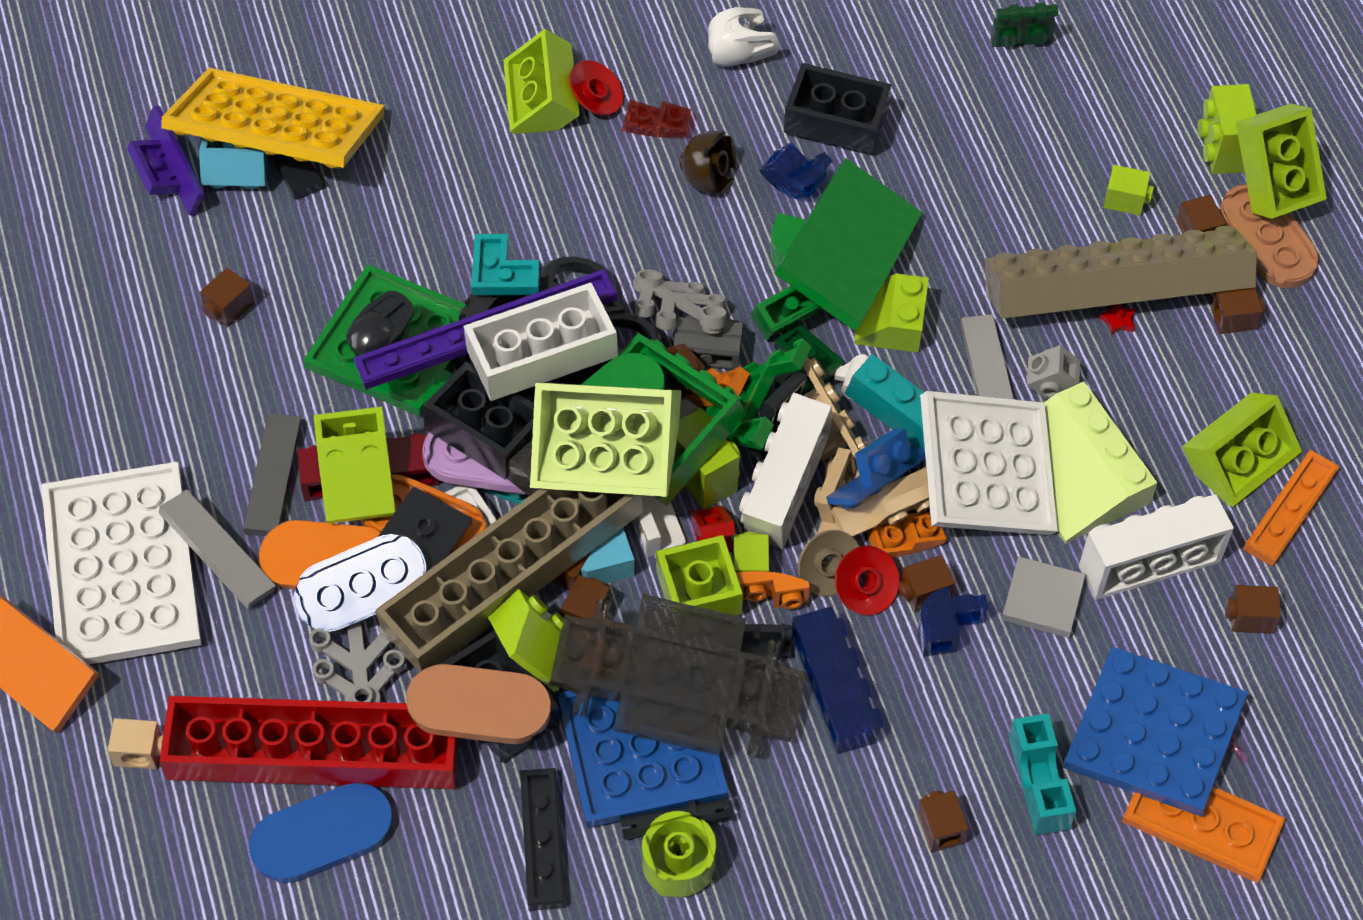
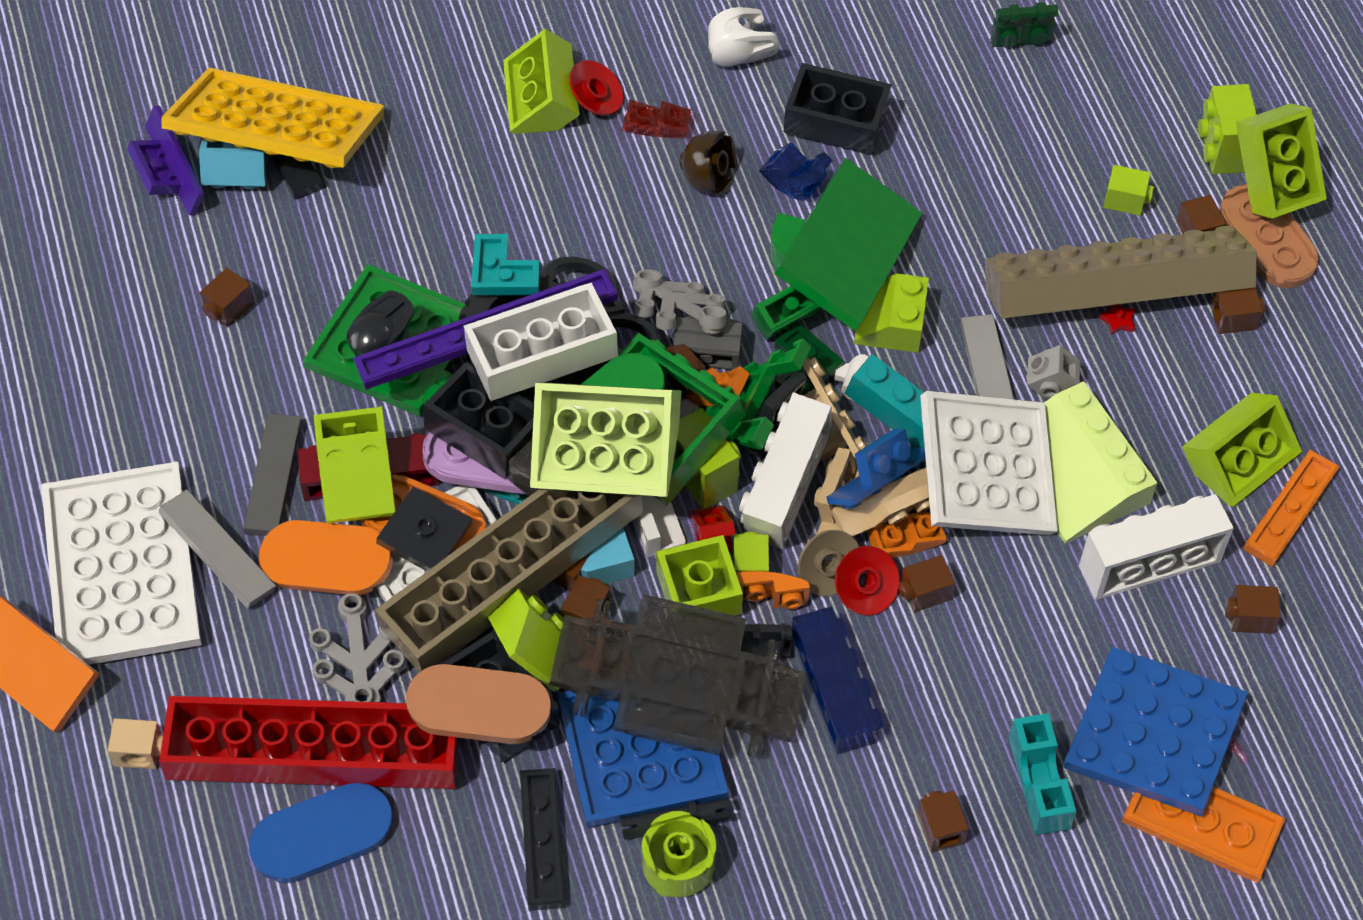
(357, 582): tile -> none
(941, 618): clear blue brick -> none
(1043, 597): light grey tile -> none

